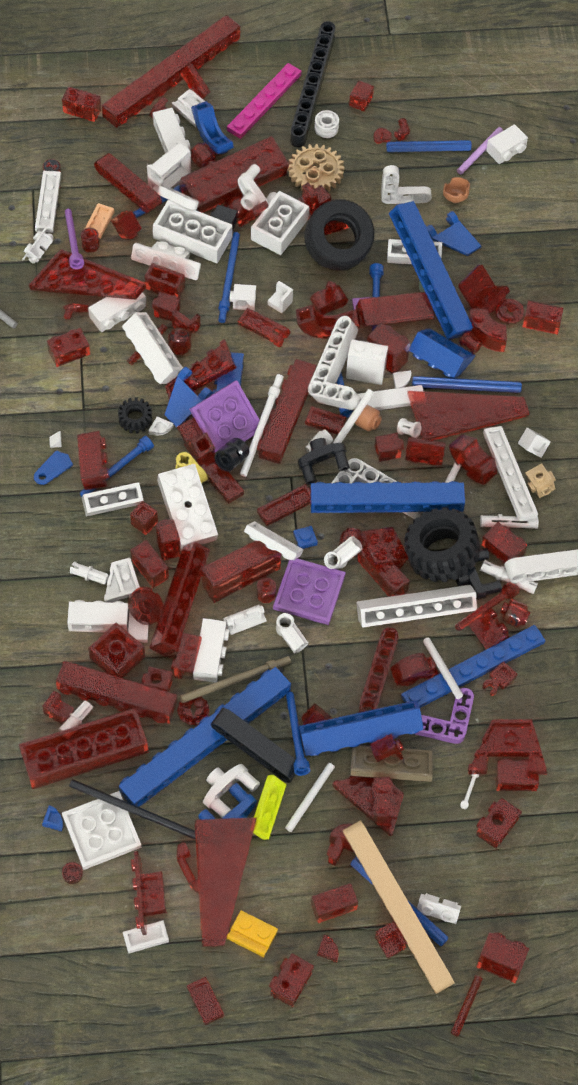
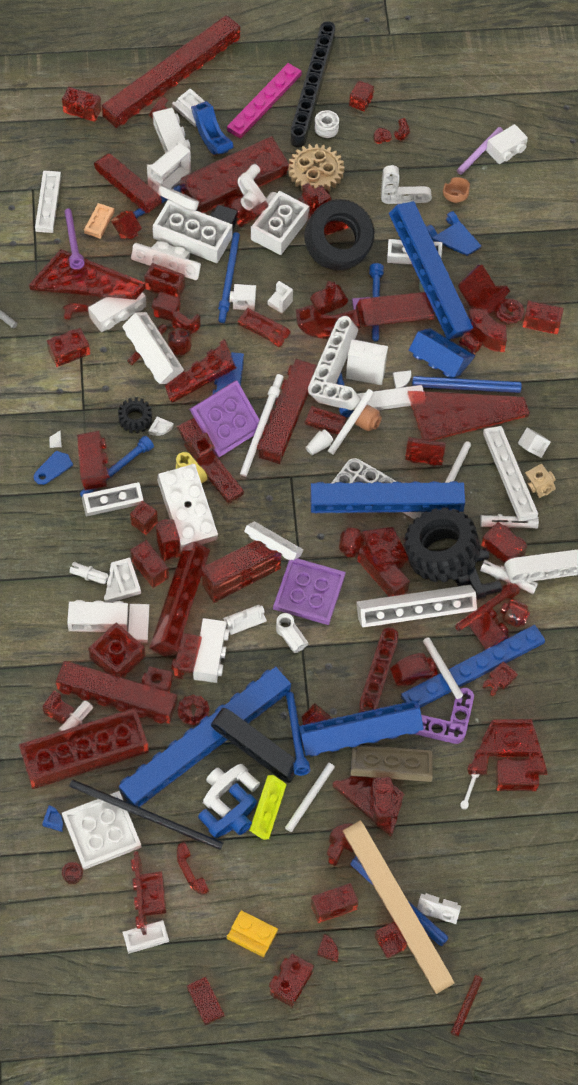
(42, 240): white hinge -> none
(51, 165): tile -> none
(90, 240): clear red wheel -> none
(145, 605): clear red tile -> none
(183, 399): blue flag -> none
(195, 82): clear red plate -> none
(203, 155): clear red head -> none
(221, 859): clear red wing -> none
(231, 454): black wheel -> none
(235, 679): dark tan bar -> none
(266, 590): clear red brick -> none
(285, 505): clear red tile -> none
(305, 537): blue plate -> none
(320, 452): black connector -> none
(344, 553): white piece -> none
(386, 747): clear red bracket -> none
(388, 447): clear red brick -> none
(397, 345): clear red brick -> none
(414, 431): white bush -> none
(419, 146): blue axle -> none
(473, 459): clear red brick -> none
(493, 833): clear red brick -> none
(502, 957): clear red brick -> none

